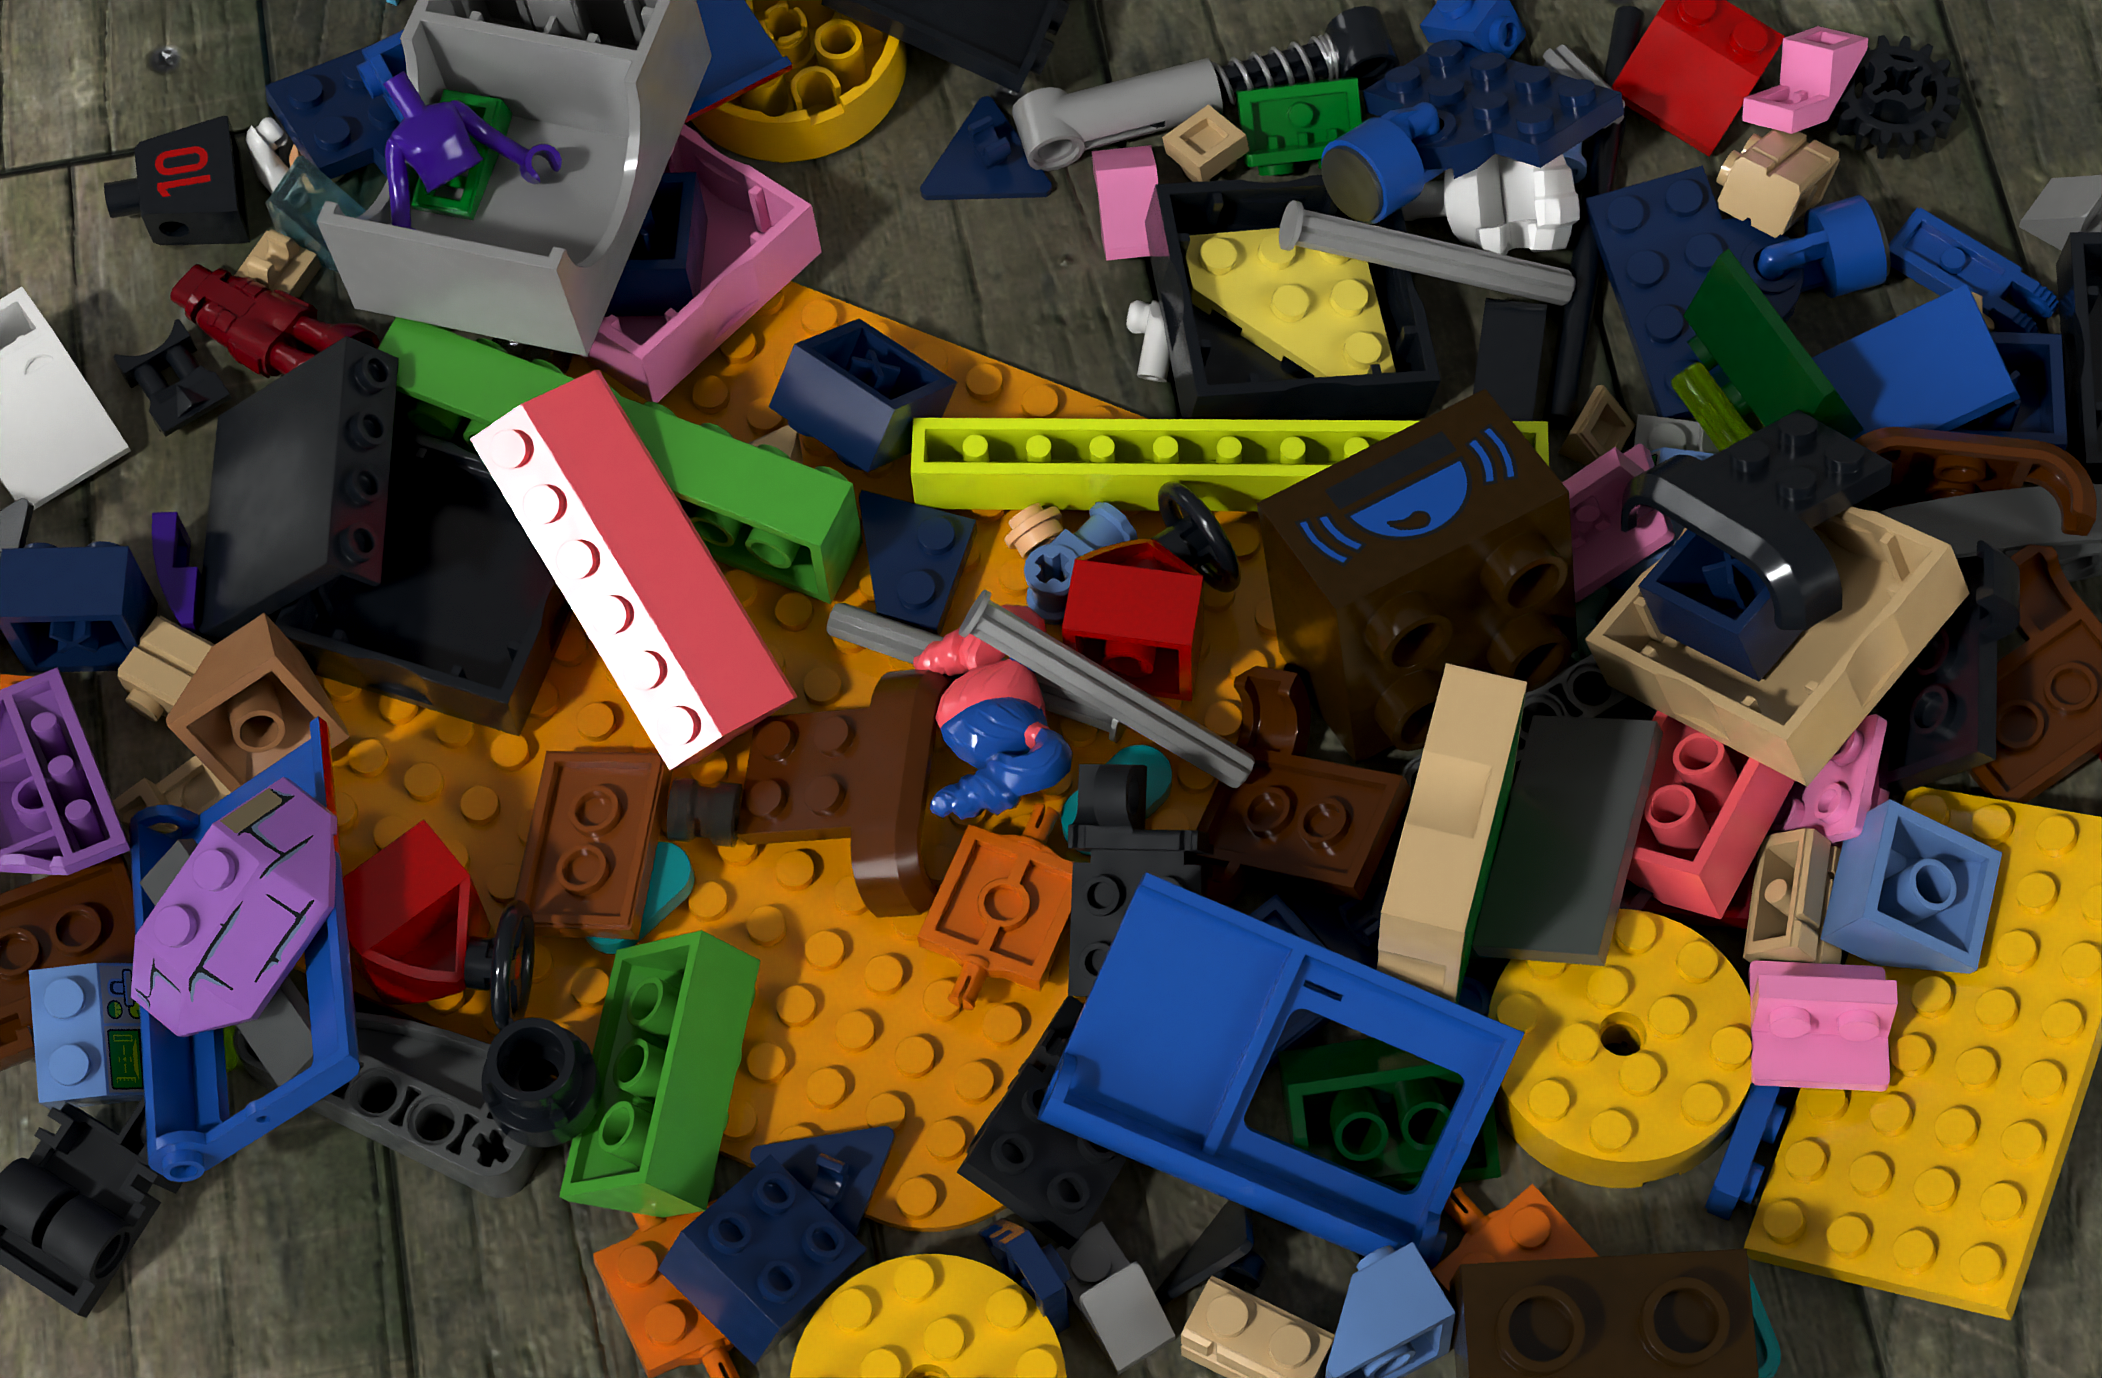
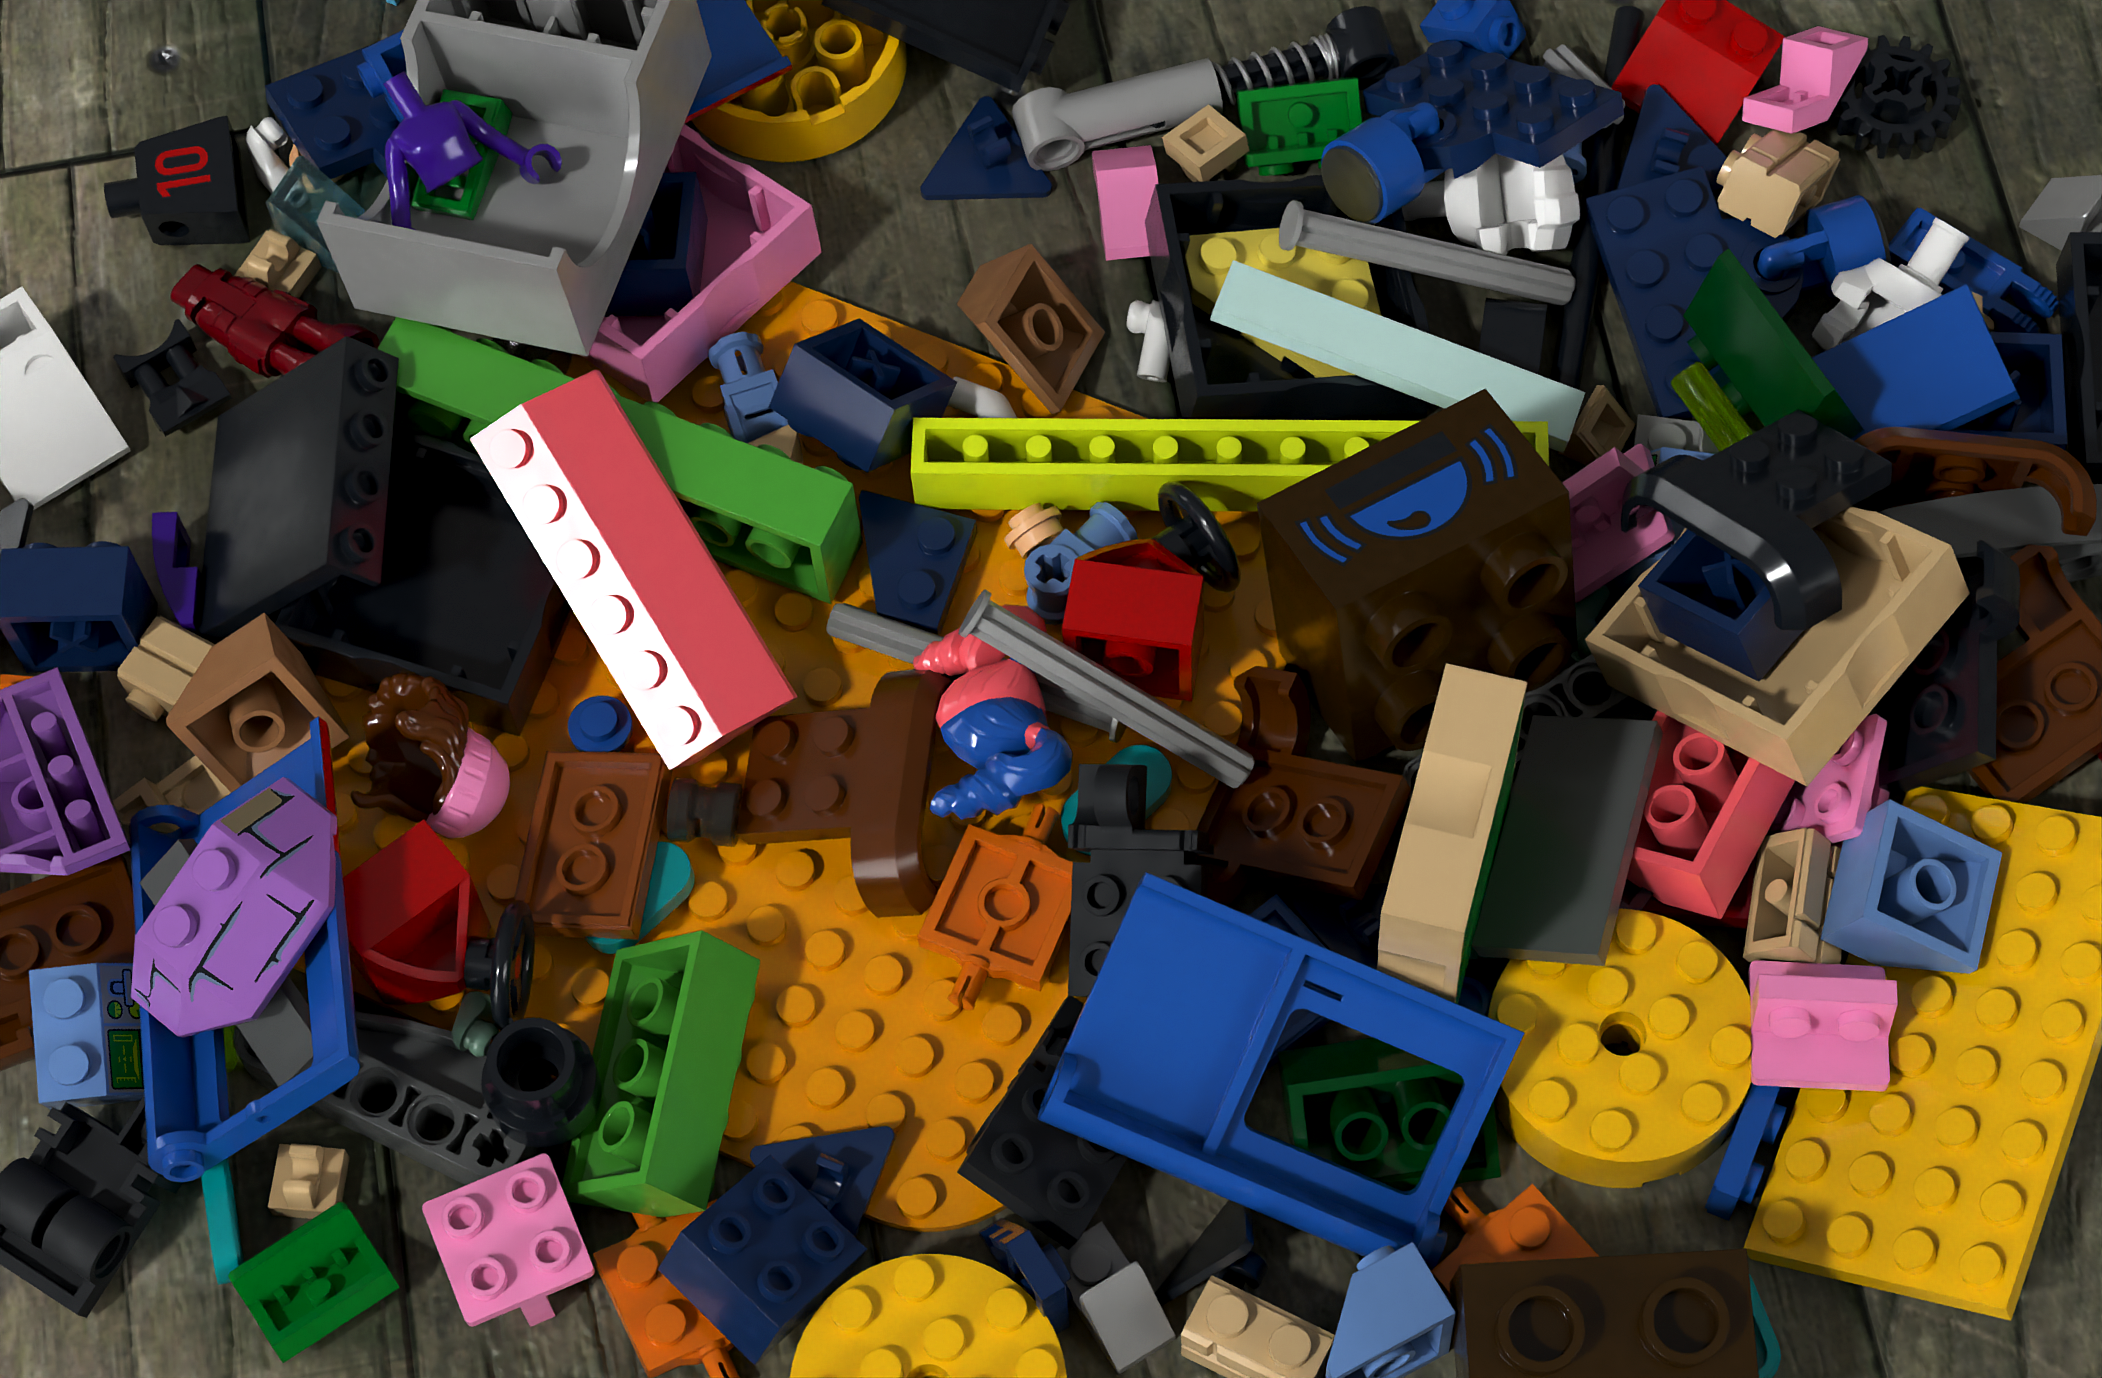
(222, 1220): none -> teal tile
(307, 1180): none -> tan tile
(313, 1281): none -> green bracket
(430, 759): none -> reddish brown hair
(474, 1024): none -> sand green arm
(509, 1242): none -> bright pink bracket
(600, 725): none -> blue plate
(748, 395): none -> medium blue connector
(980, 400): none -> white arm
(1033, 323): none -> medium nougat slope
(1388, 350): none -> light aqua tile
(1667, 143): none -> dark blue piece
(1883, 292): none -> white piece

